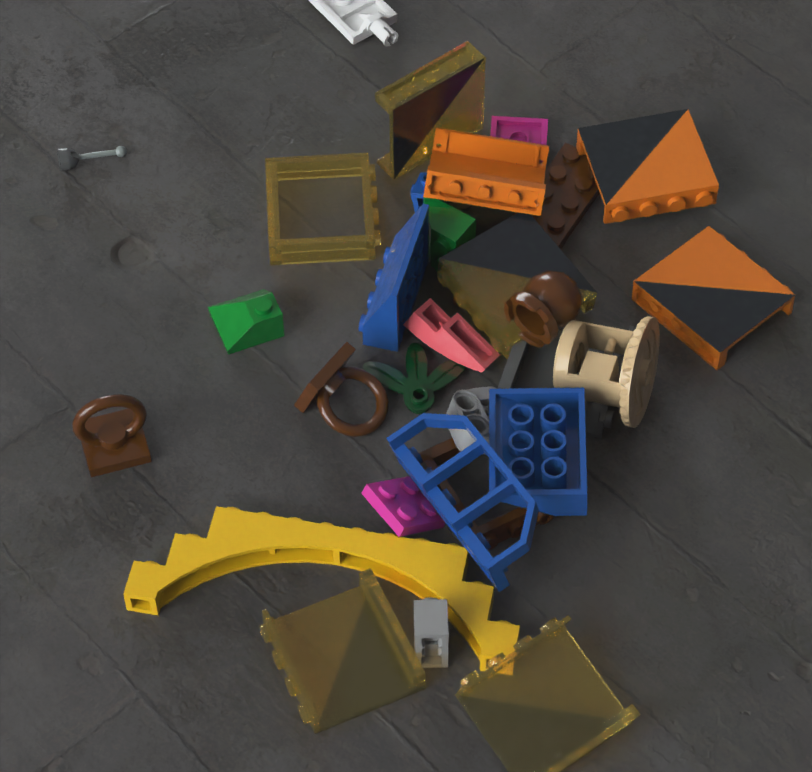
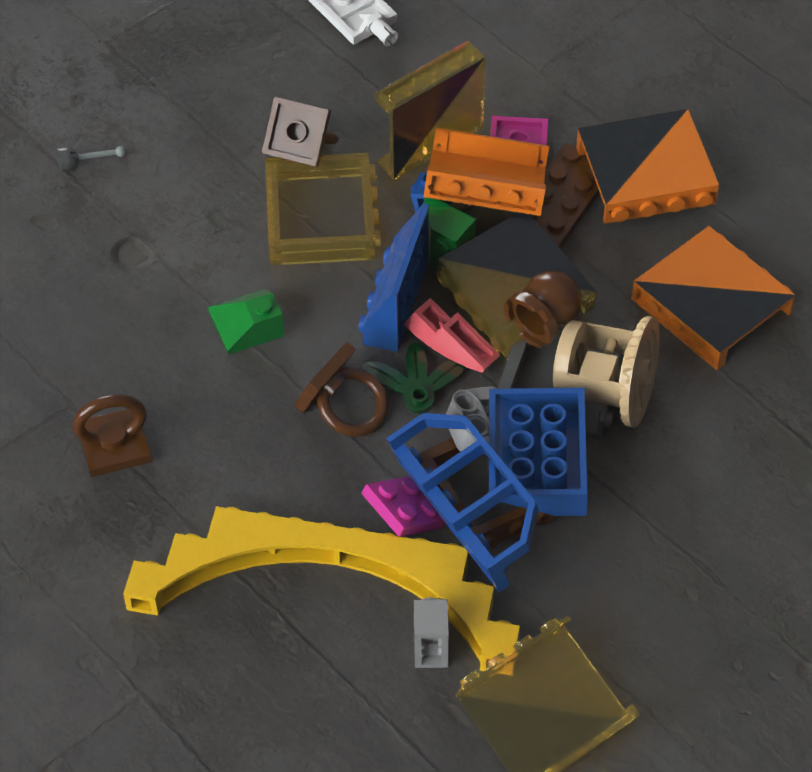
(297, 131): none -> tile
(344, 655): clear yellow panel -> none

